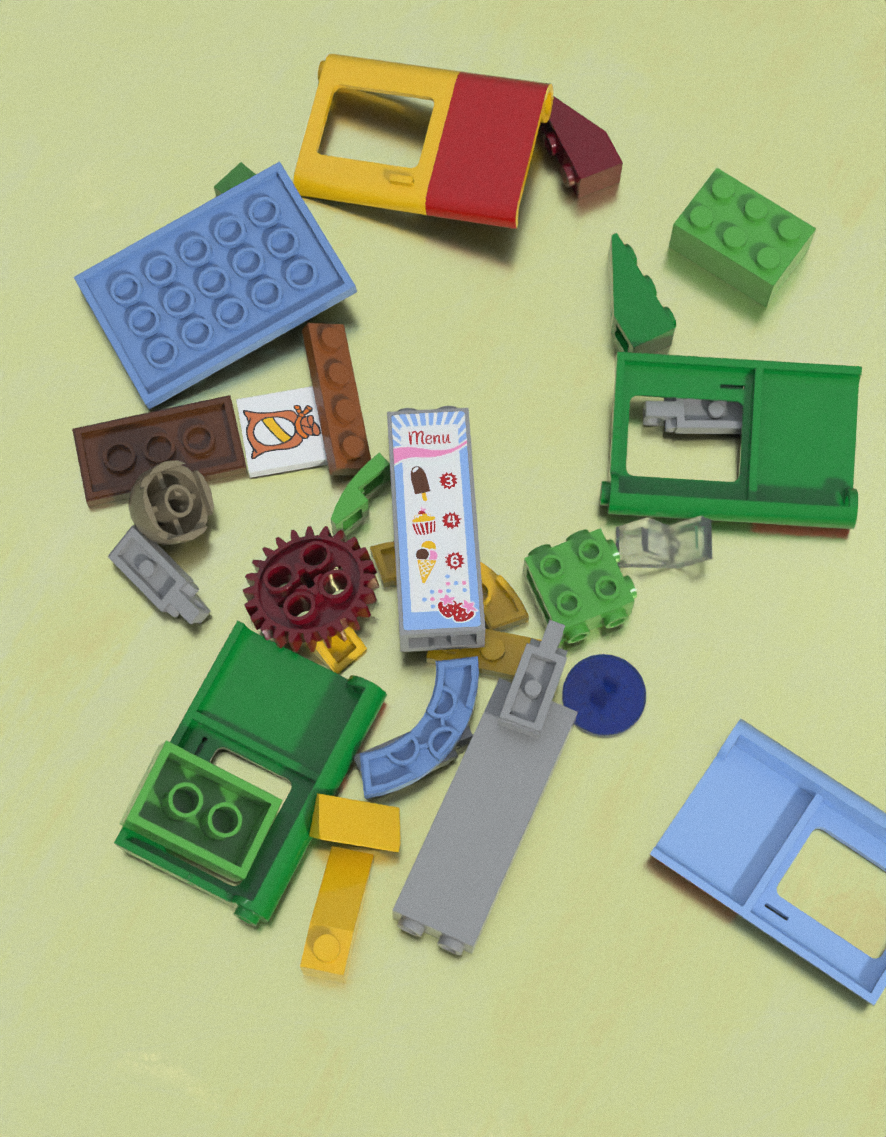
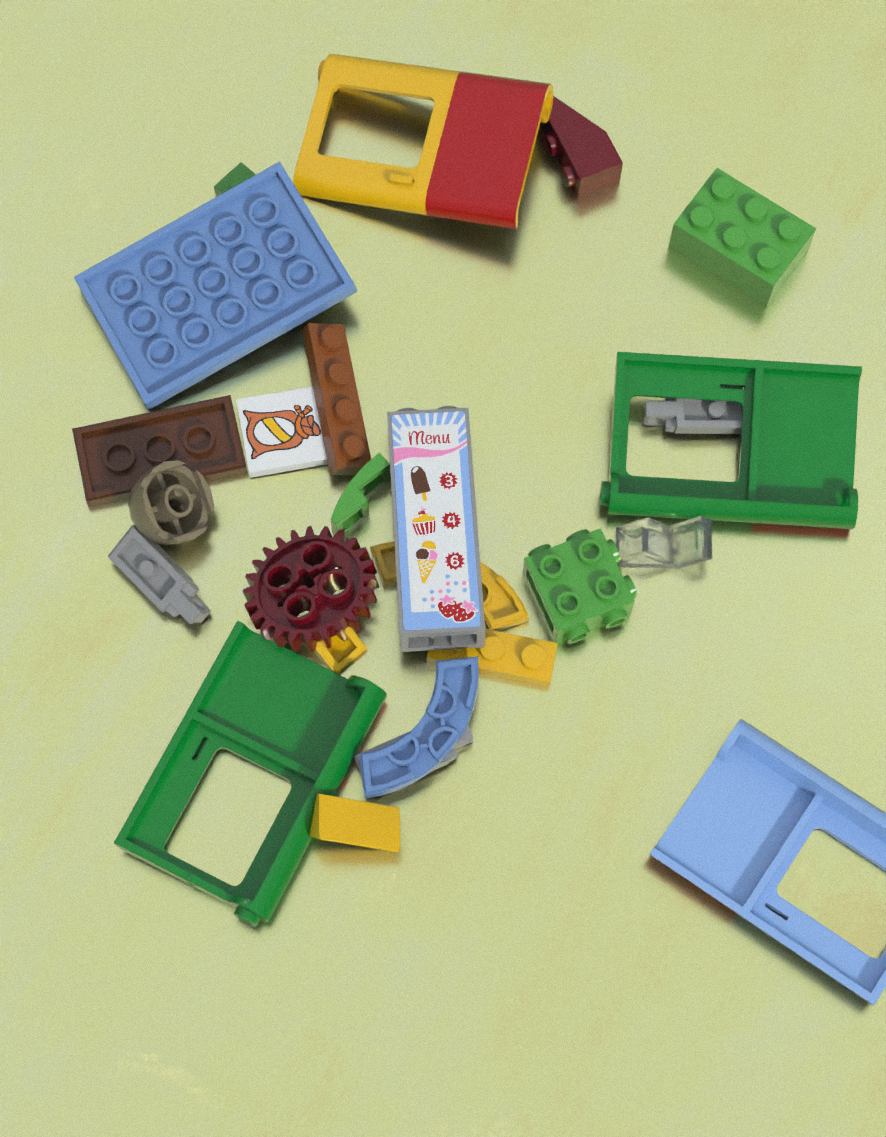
(201, 812): bright green brick -> none
(337, 915): yellow slope -> none
(480, 826): light grey brick -> none
(535, 683): light grey hinge -> none
(605, 694): clear blue piece -> none
(636, 314): green slope -> none

